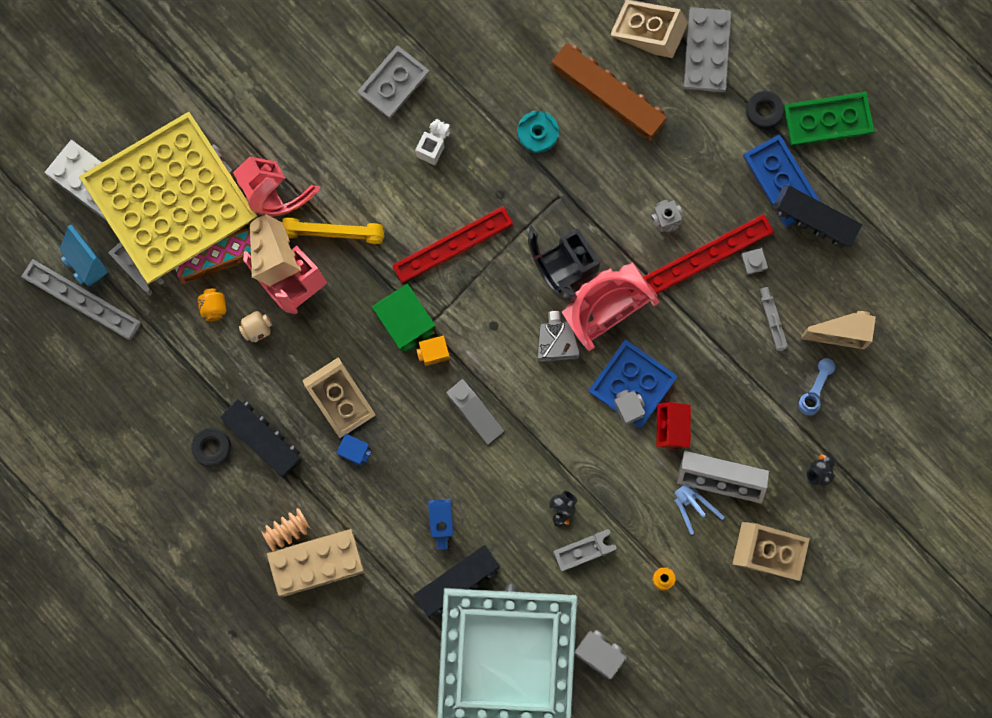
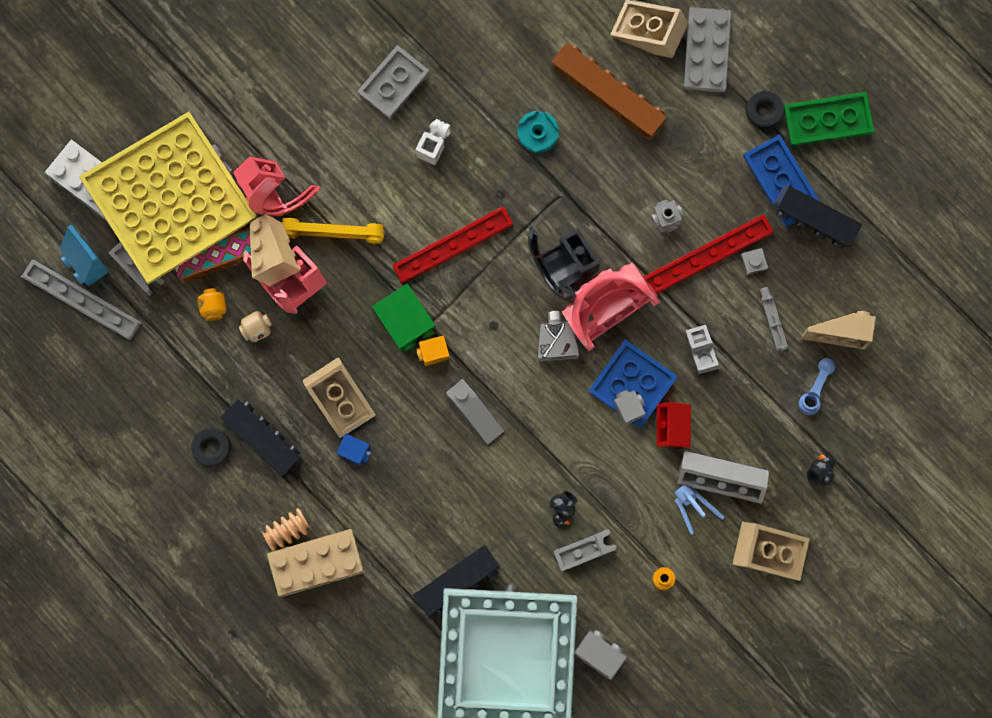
(441, 511): blue torso -> none
(702, 349): none -> light grey slope

